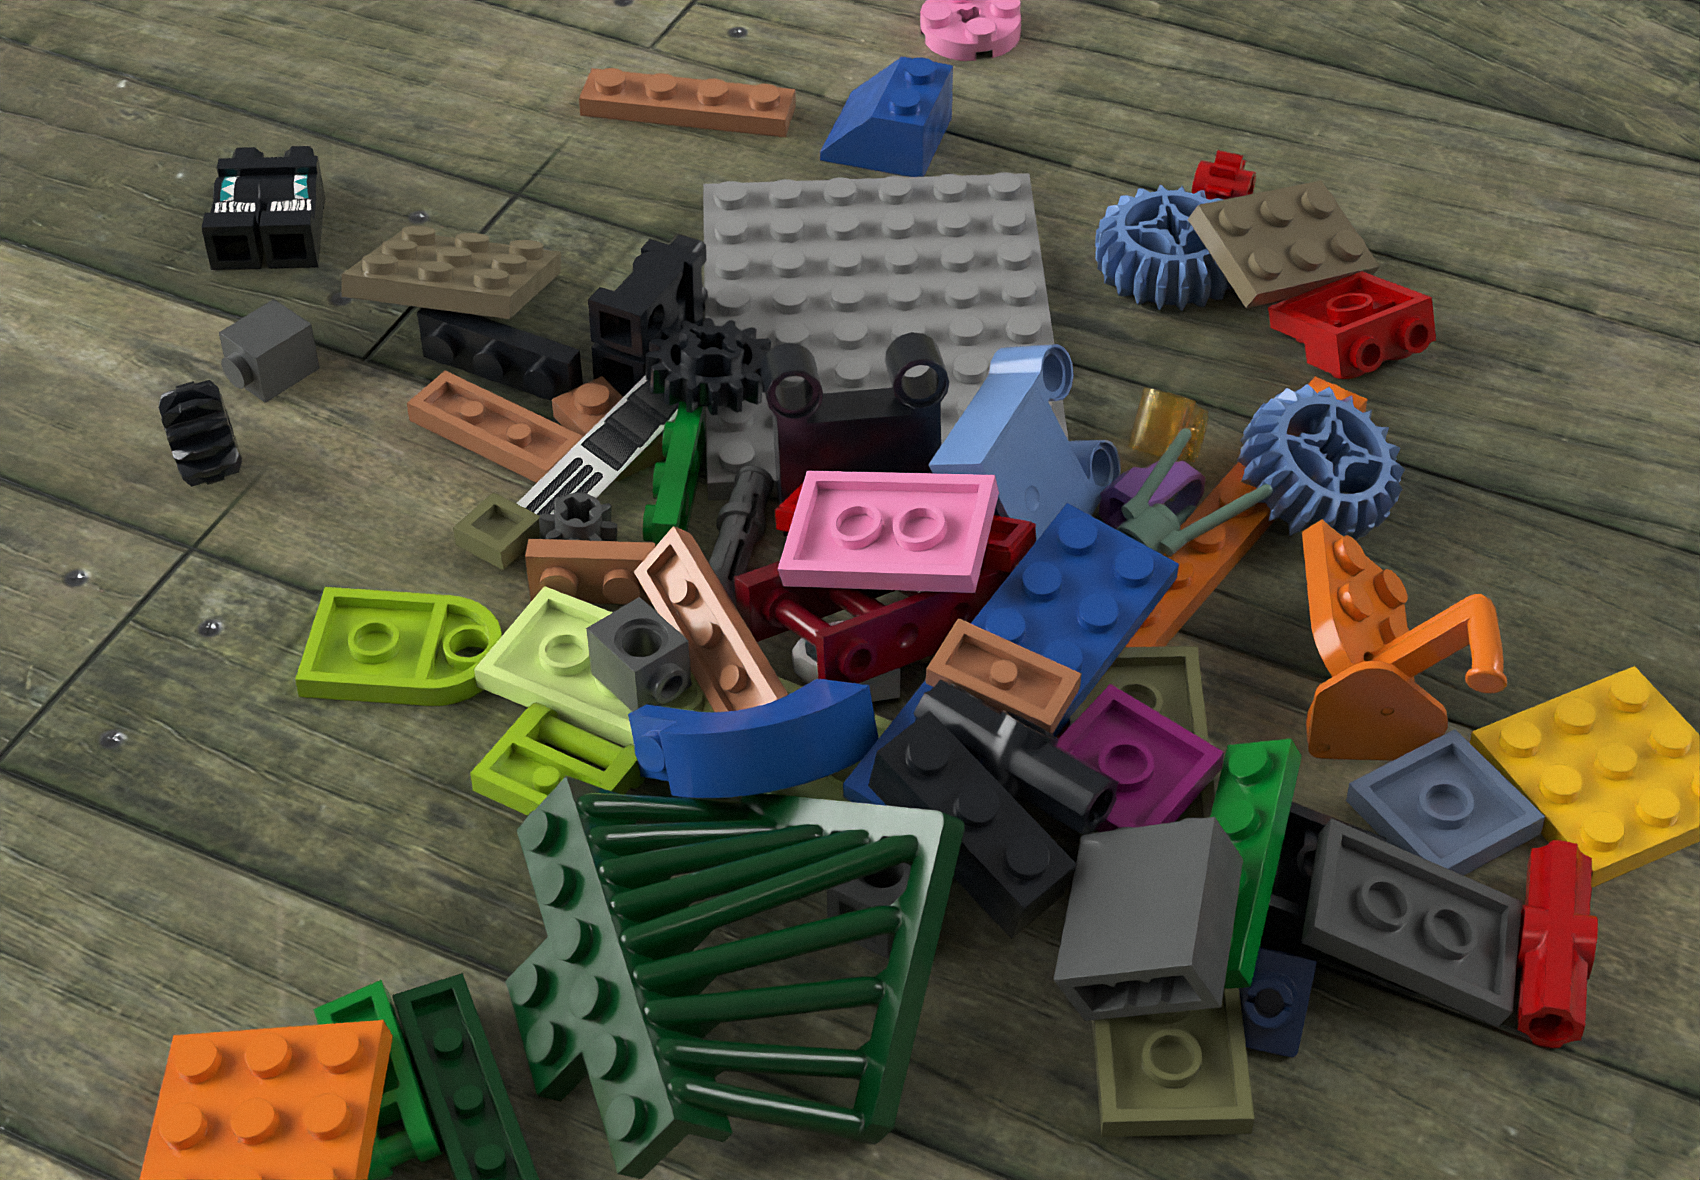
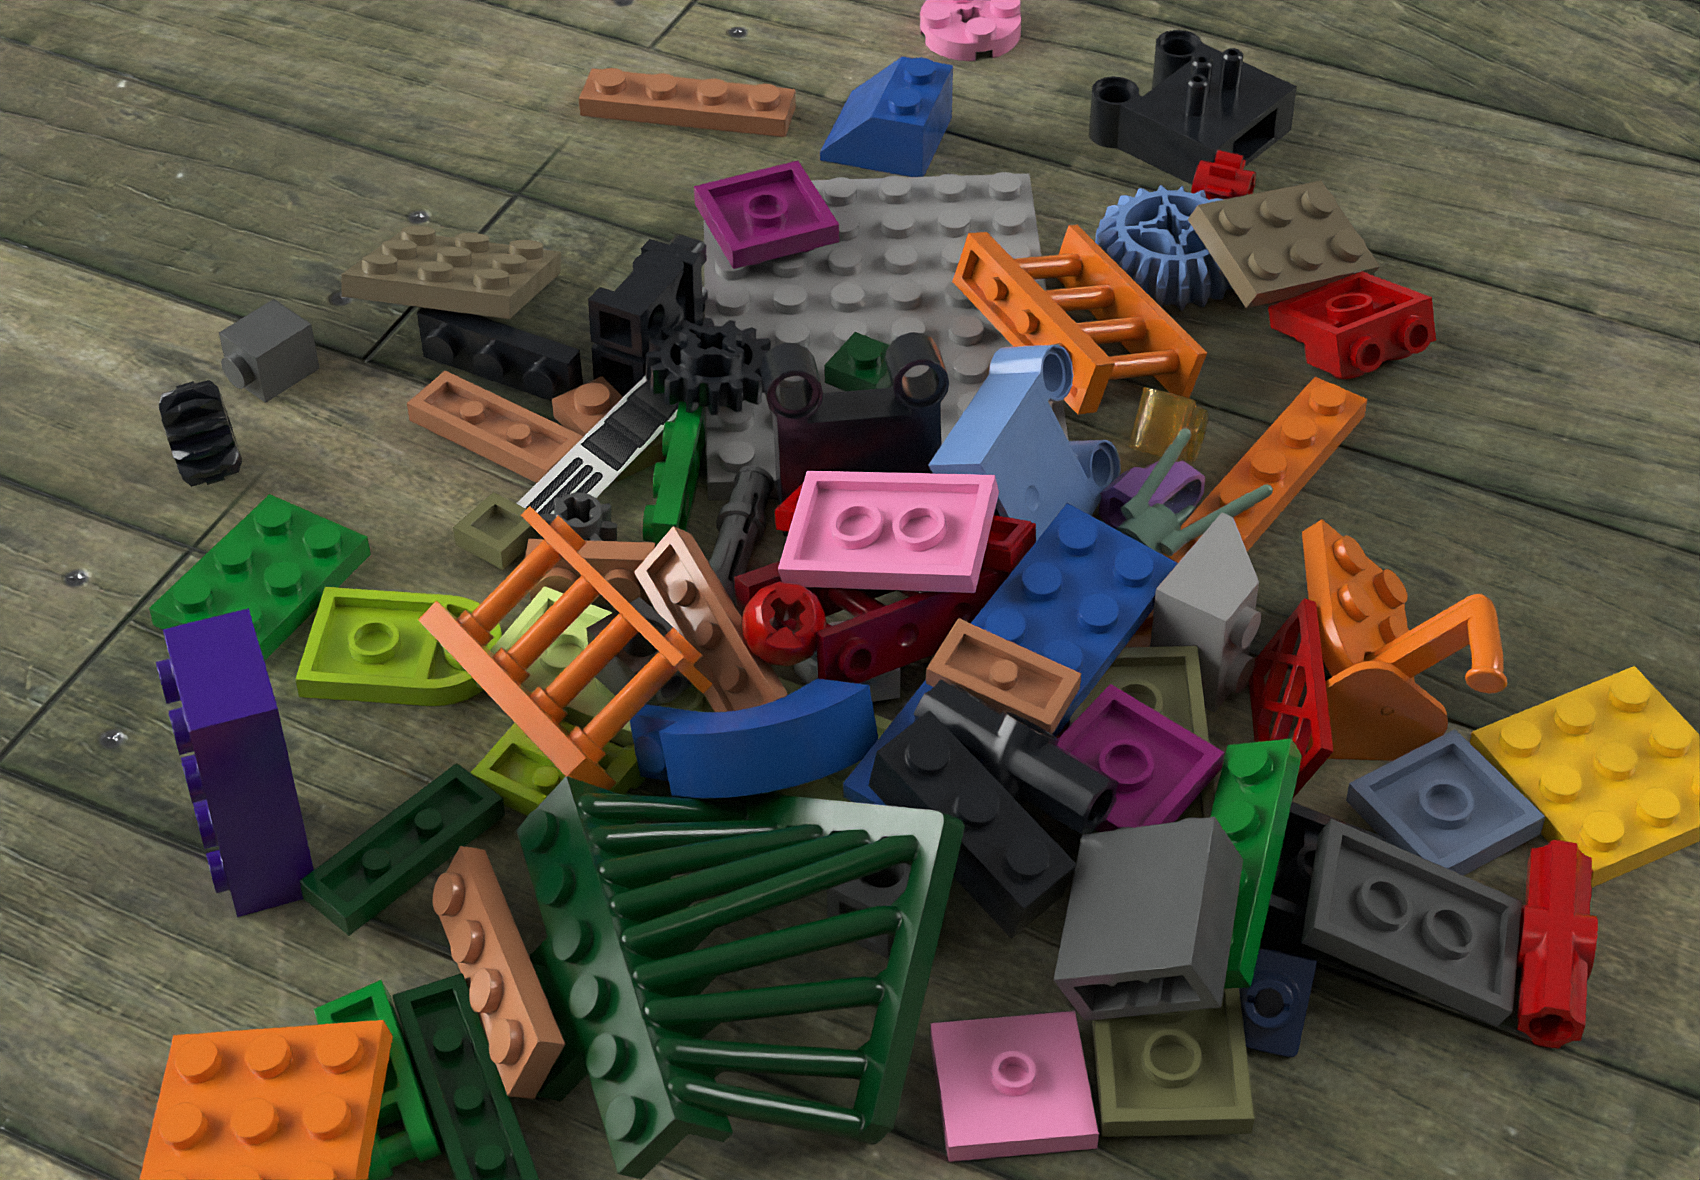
(240, 761): none -> dark purple brick
(266, 205): black hips -> none
(267, 563): none -> green plate
(402, 849): none -> dark green plate
(497, 973): none -> nougat plate
(542, 710): none -> orange fence
(766, 214): none -> magenta plate
(784, 602): none -> red piece
(858, 365): none -> dark green plate
(1013, 1086): none -> bright pink plate
(1030, 316): none -> orange fence
(1195, 107): none -> black piece
(1212, 606): none -> light grey slope
(1306, 667): none -> red window
(1314, 452): medium blue gear -> none

